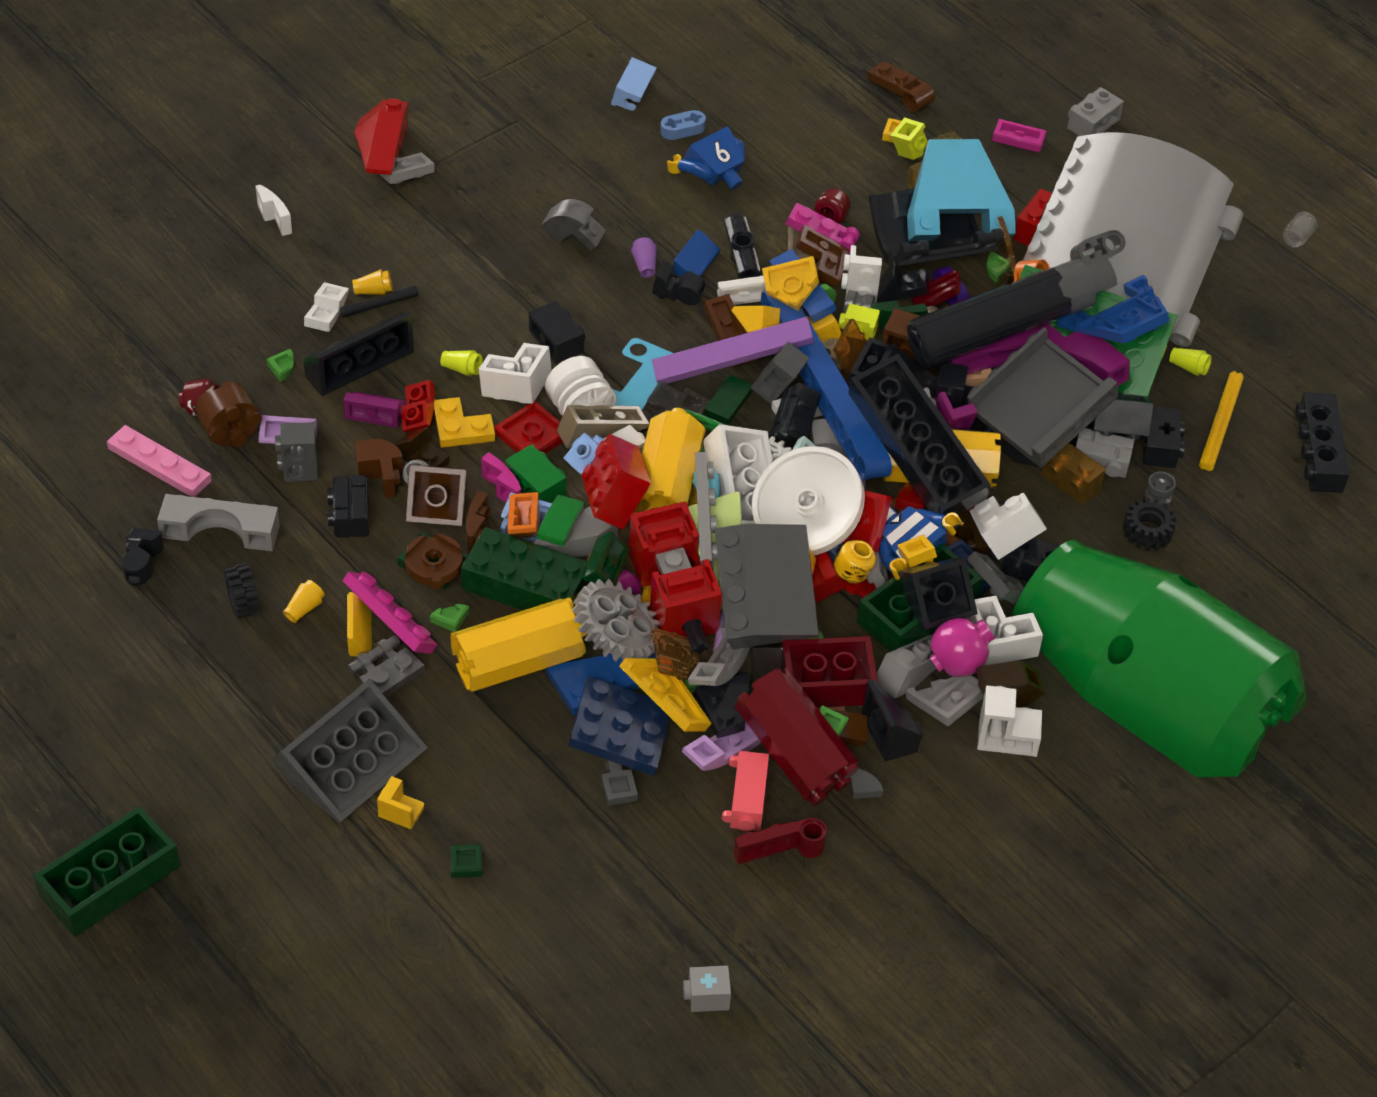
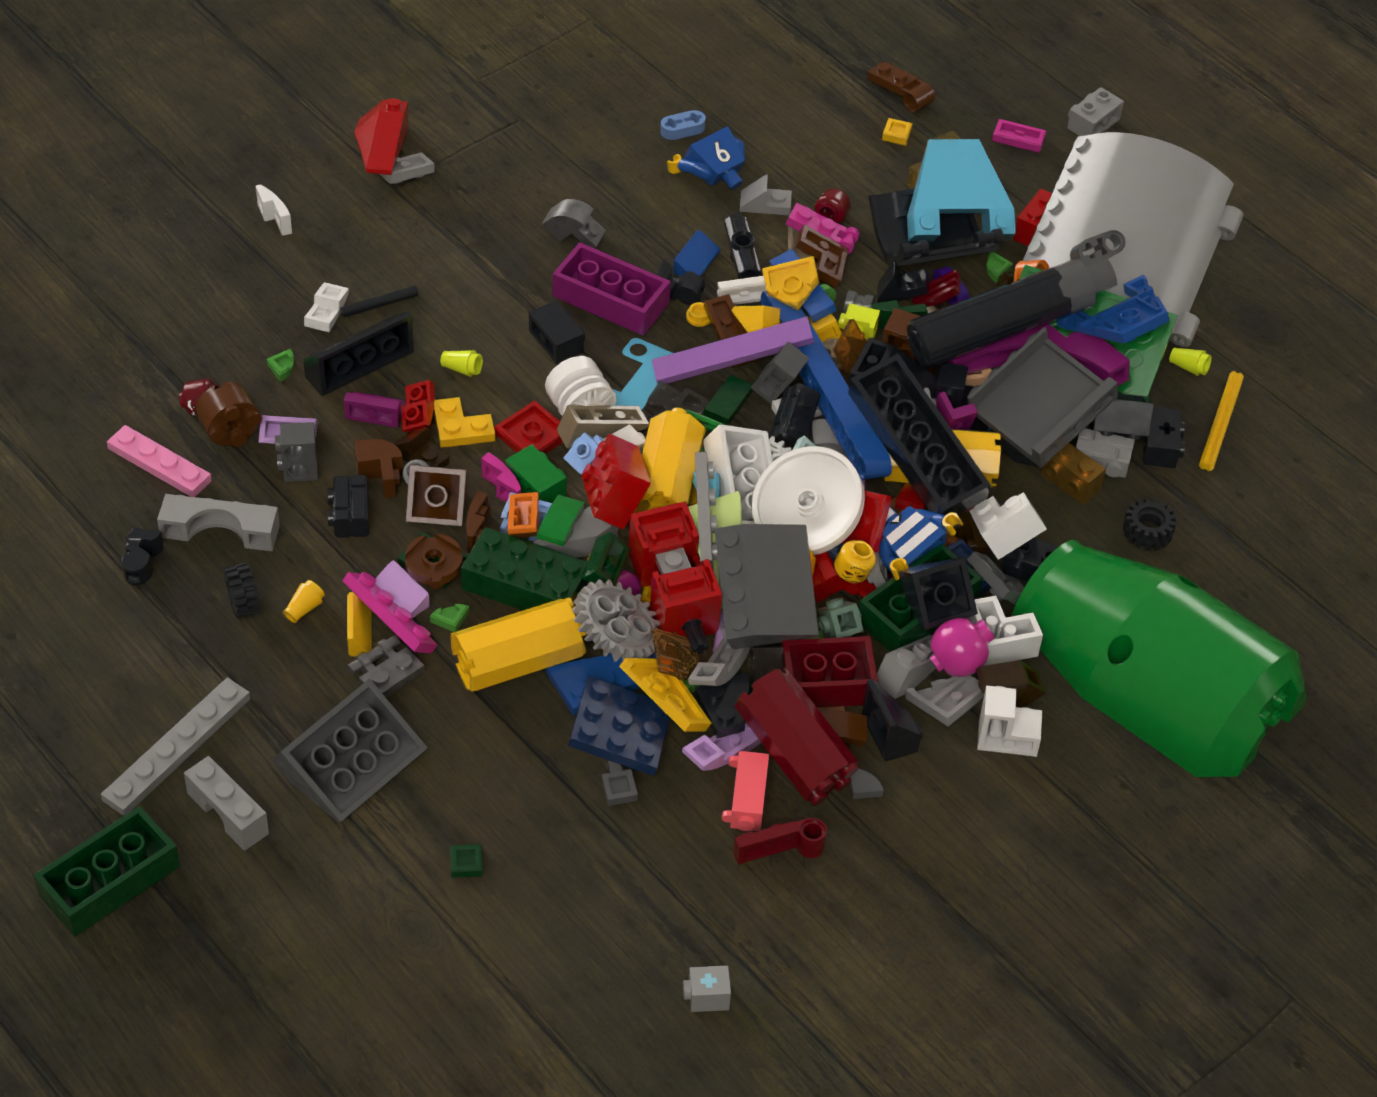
(175, 746): none -> light grey plate
(239, 812): none -> light grey arch
(373, 284): yellow cone -> none
(398, 807): yellow panel -> none
(403, 588): none -> lavender slope
(516, 377): white brick -> none
(611, 288): none -> magenta brick
(633, 83): light blue hinge -> none
(645, 256): medium lavender cone -> none
(697, 315): none -> yellow plate
(759, 199): none -> light grey slope
(835, 719): bright green tile -> none
(839, 619): none -> sand green brick
(862, 274): white bracket -> none
(914, 143): neon yellow brick -> none
(917, 551): yellow tile -> none
(1007, 245): clear orange piece -> none
(1160, 487): dark grey wheel -> none
(1300, 229): clear brick -> none
(1322, 442): black brick -> none

